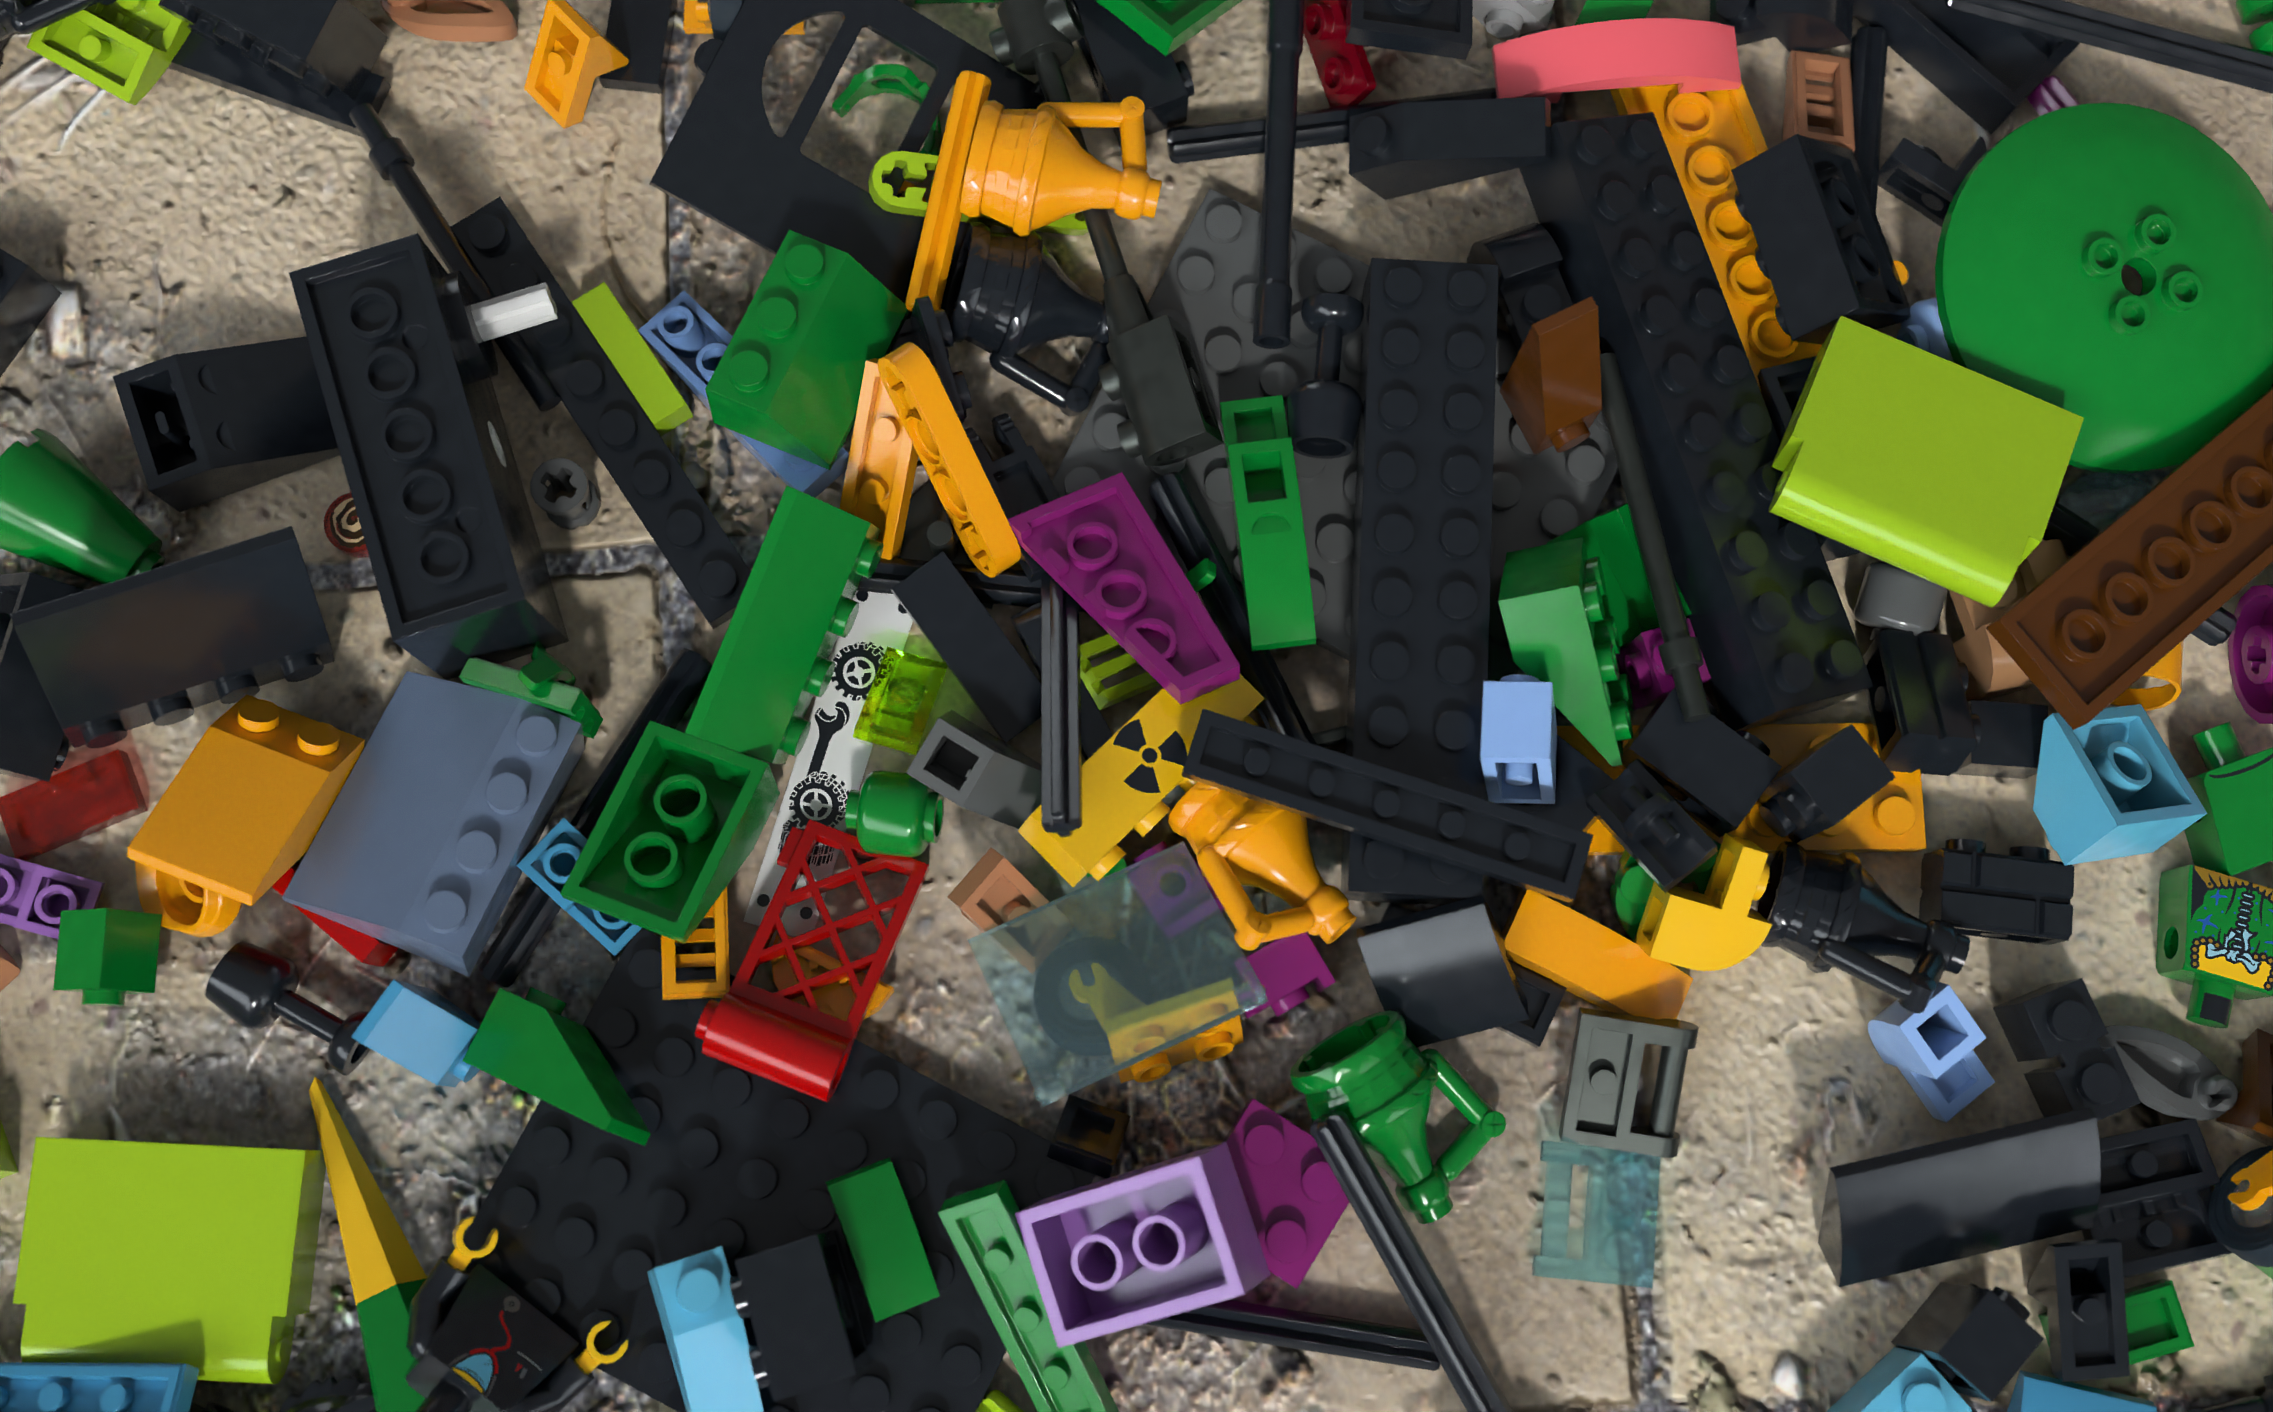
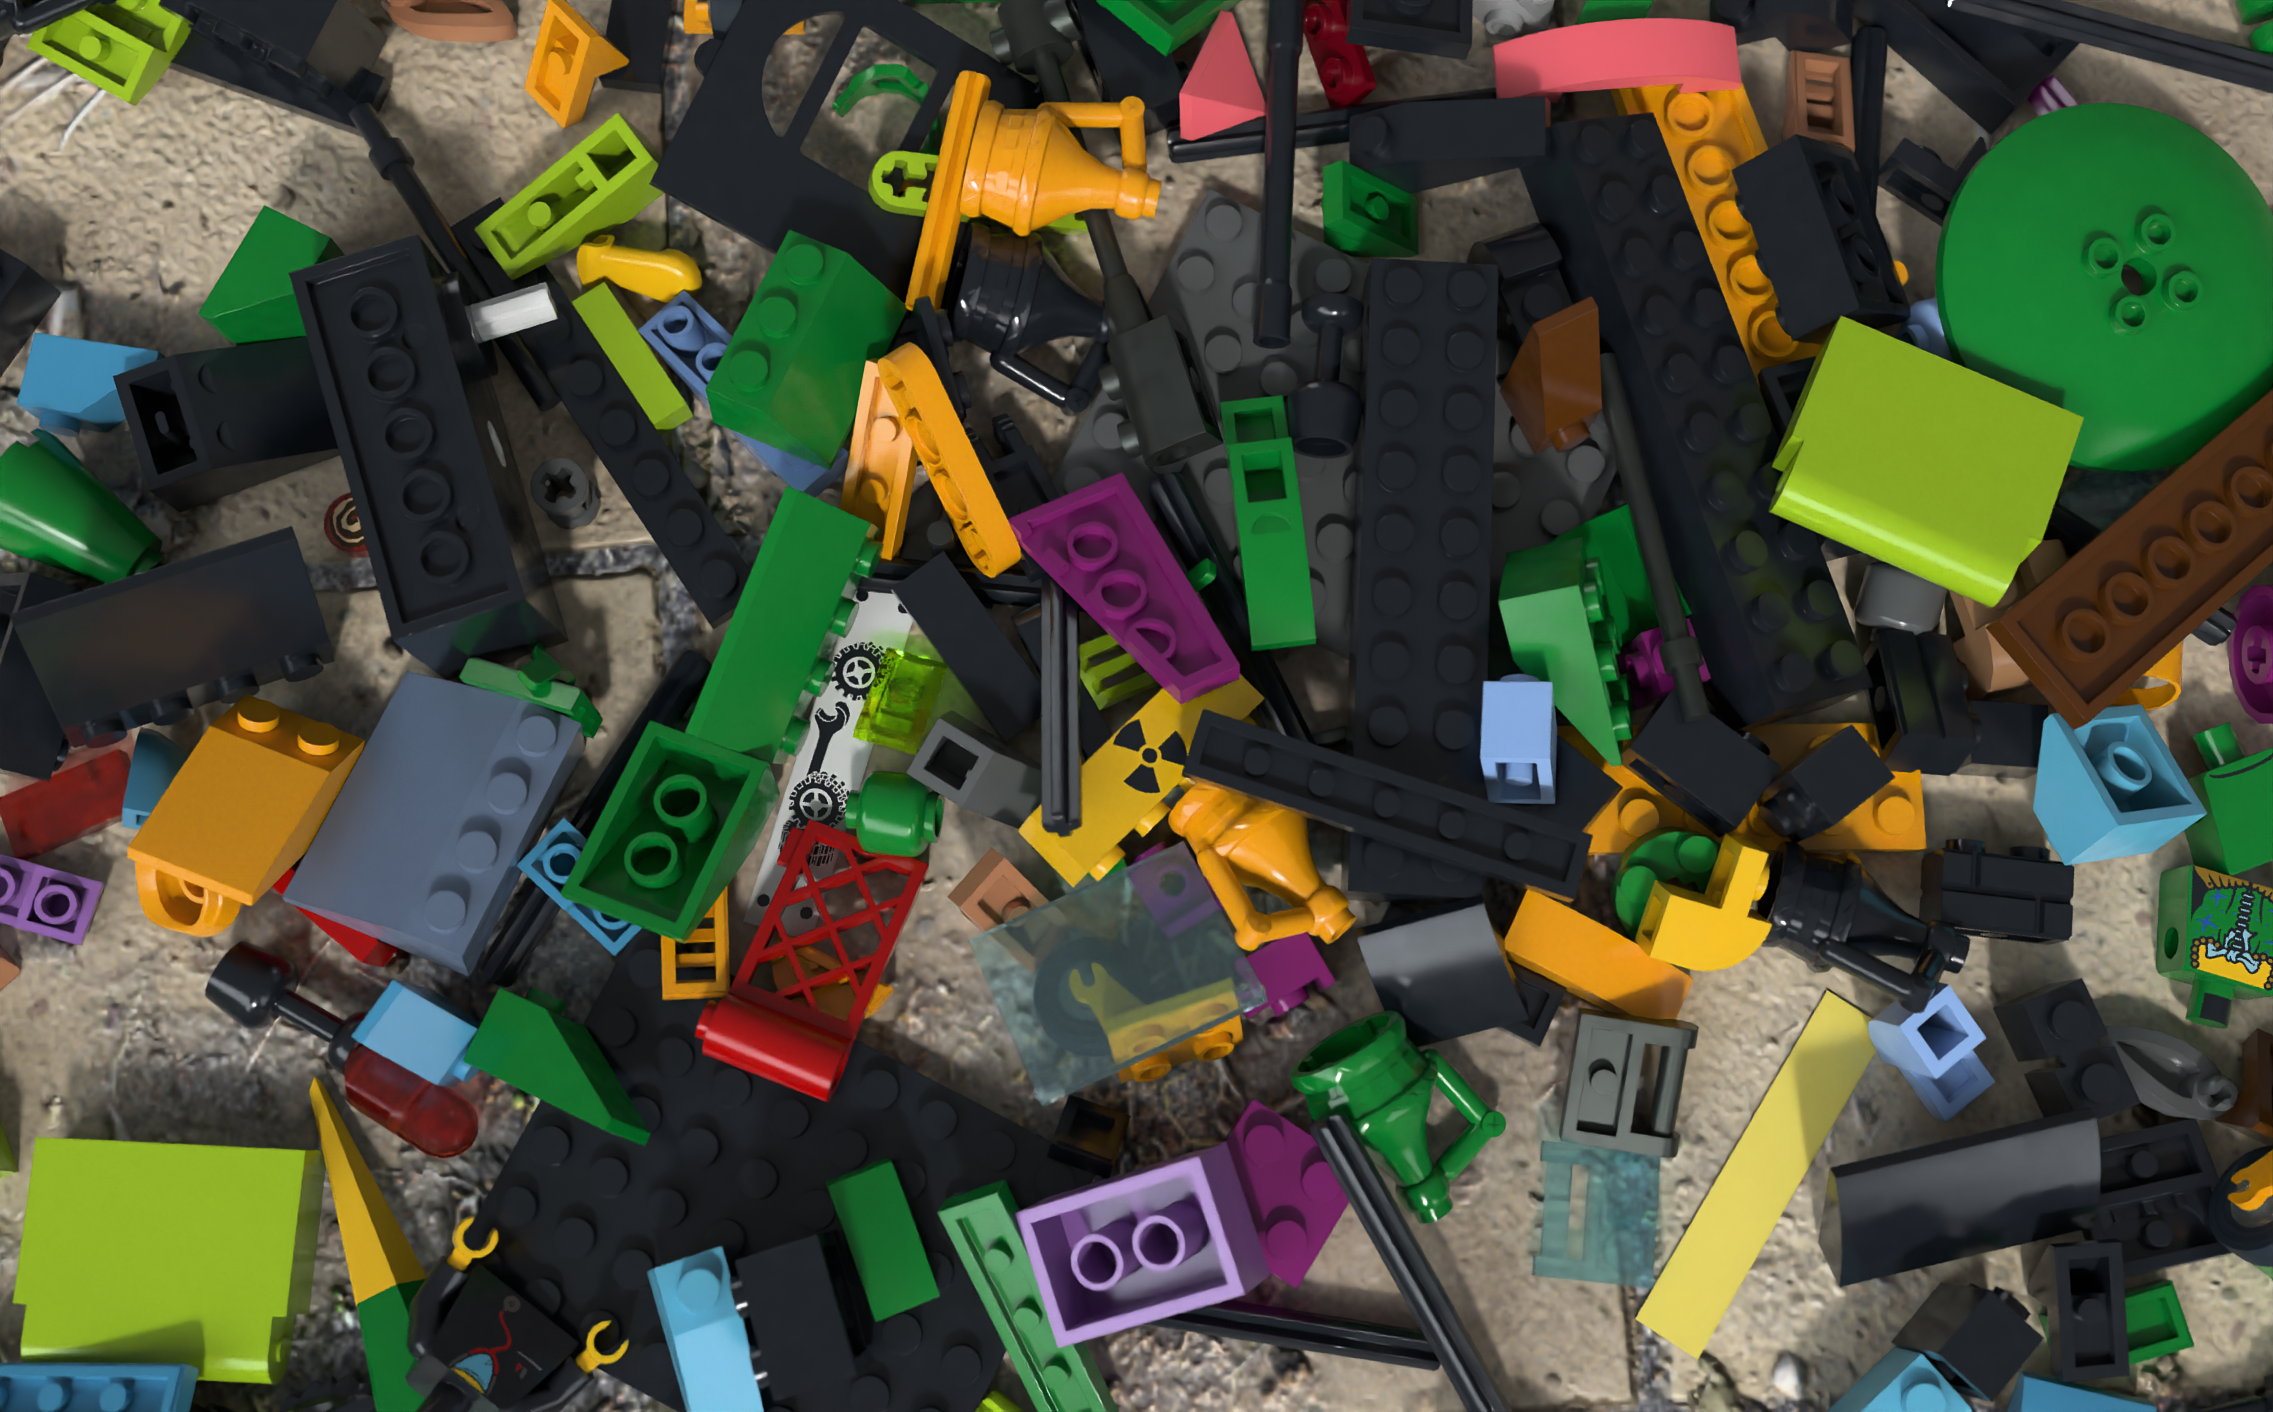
(73, 385): none -> dark azure slope
(107, 954): green brick -> none
(152, 770): none -> dark azure brick
(255, 291): none -> green slope
(409, 1106): none -> clear red arm
(575, 199): none -> lime slope
(643, 271): none -> yellow piece
(1220, 85): none -> coral slope
(1367, 214): none -> green slope
(1651, 826): black hips -> none
(1760, 1177): none -> light yellow sticker

